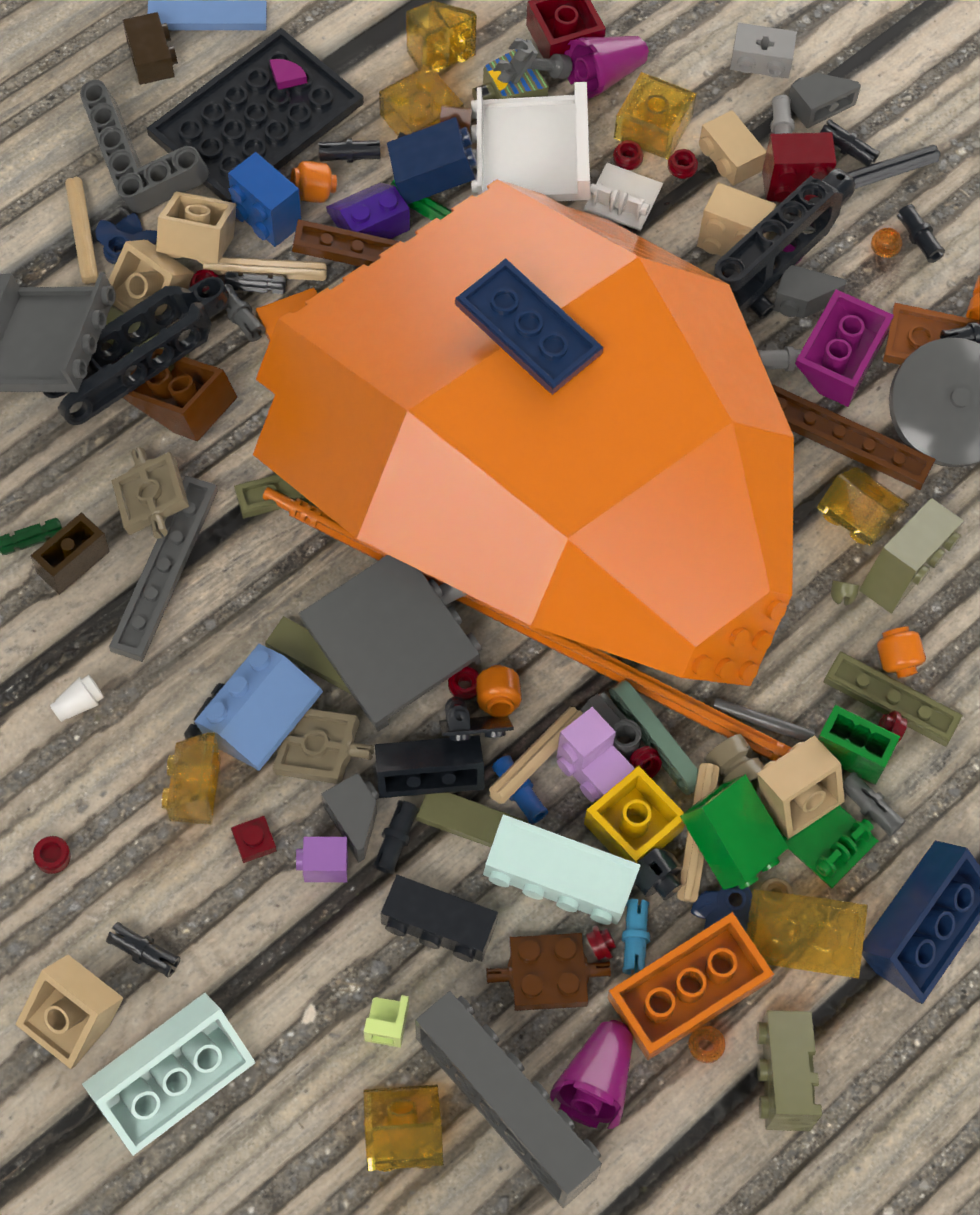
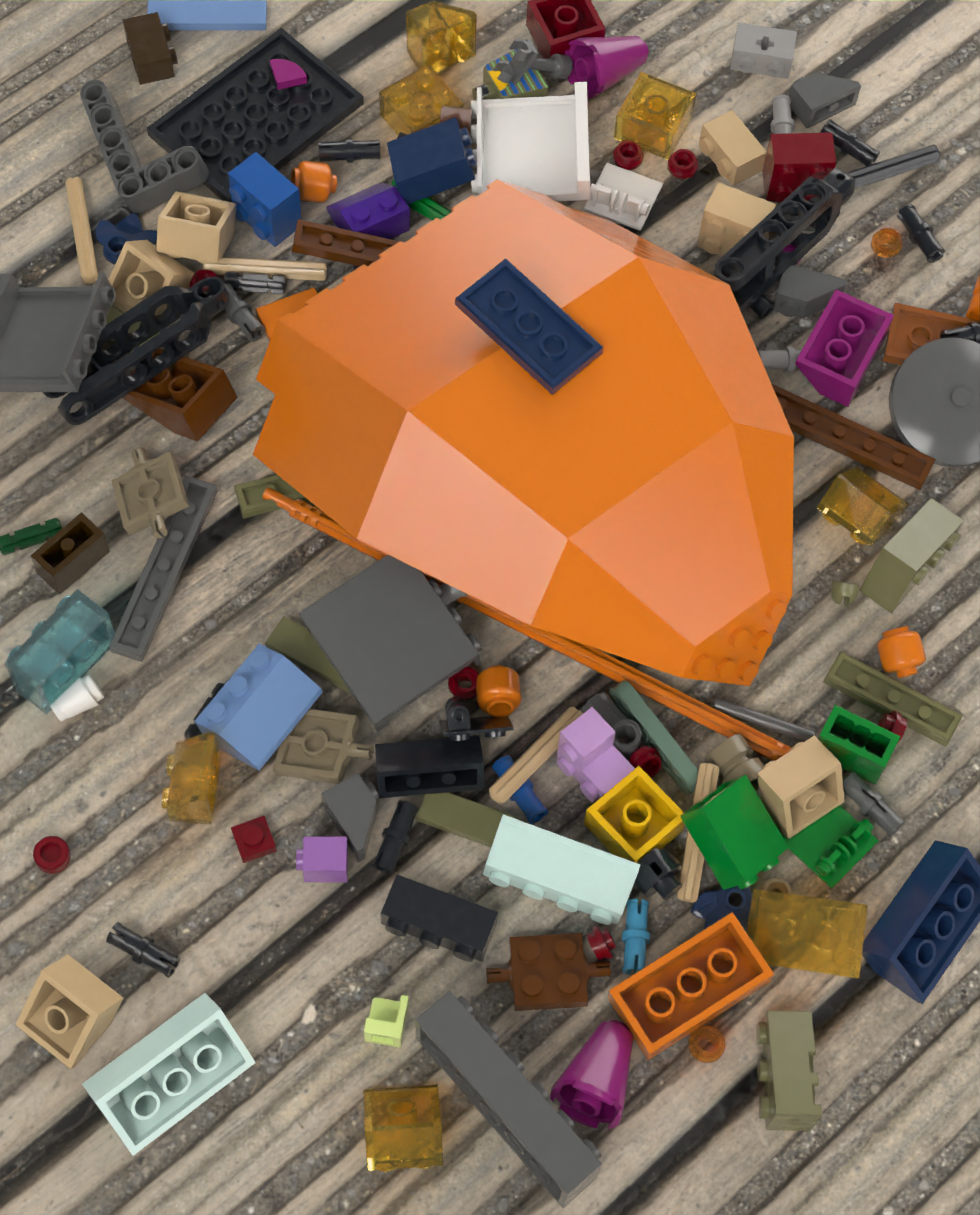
(60, 650): none -> clear light blue brick

